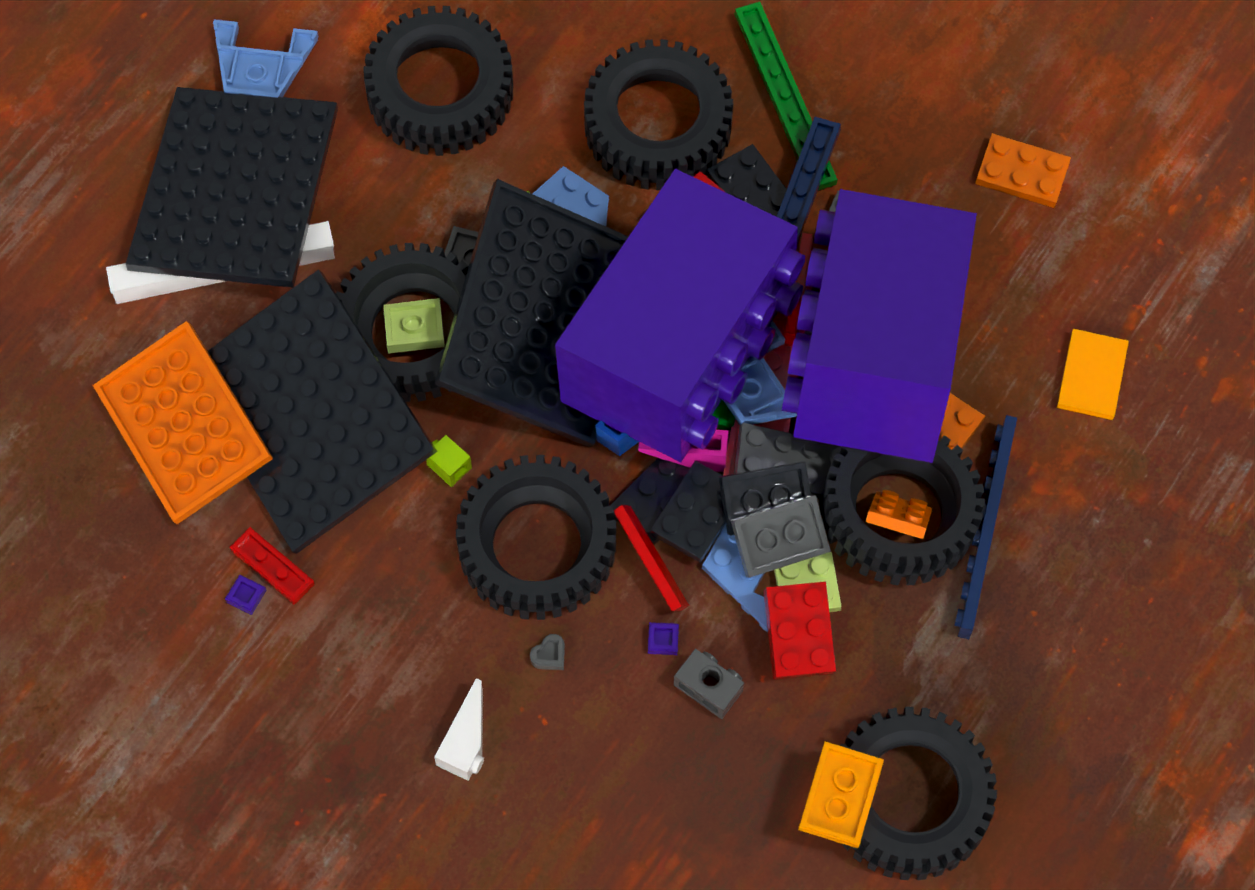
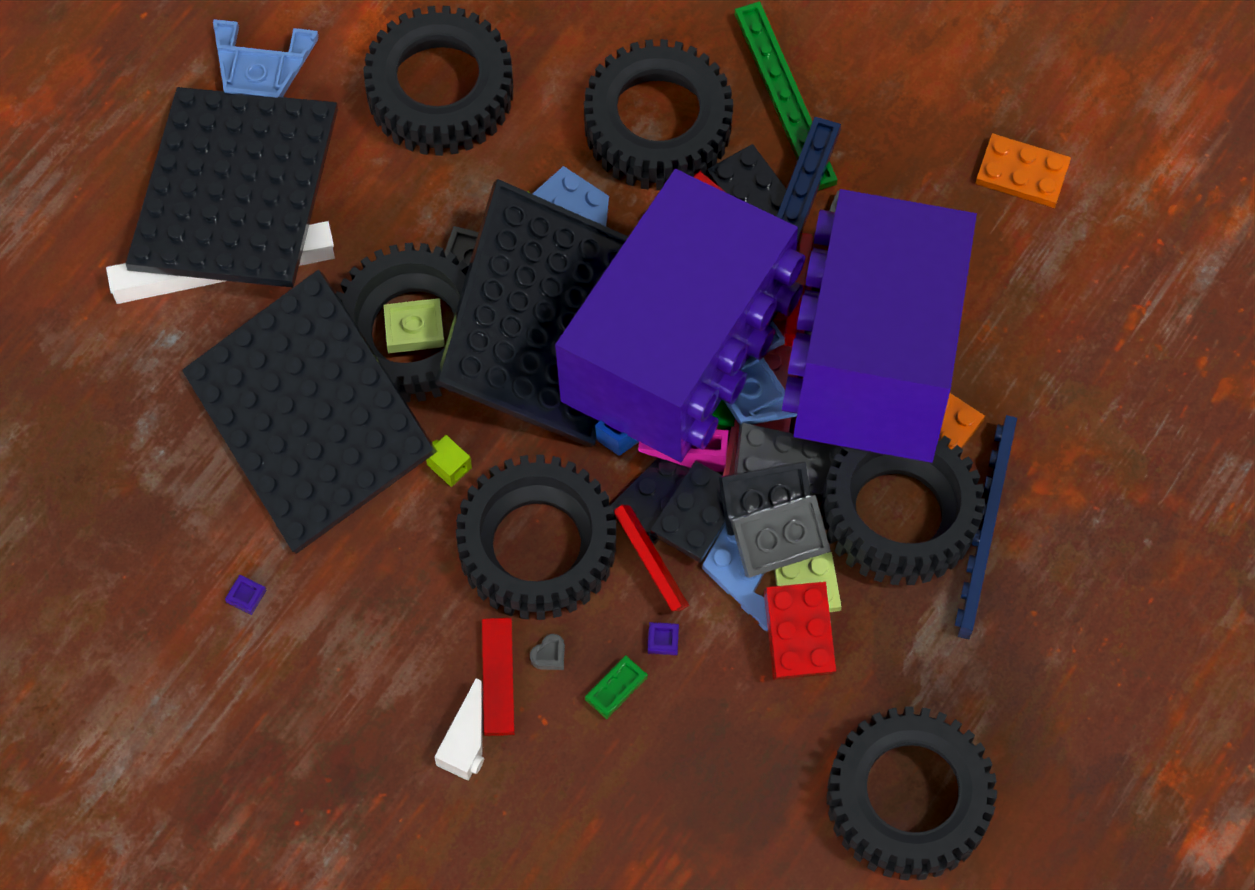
(182, 422): orange plate -> none
(272, 565): red tile -> none
(498, 677): none -> red tile
(616, 687): none -> green plate
(716, 698): dark grey brick -> none
(841, 794): light orange tile -> none
(899, 514): orange plate -> none
(1092, 374): light orange tile -> none

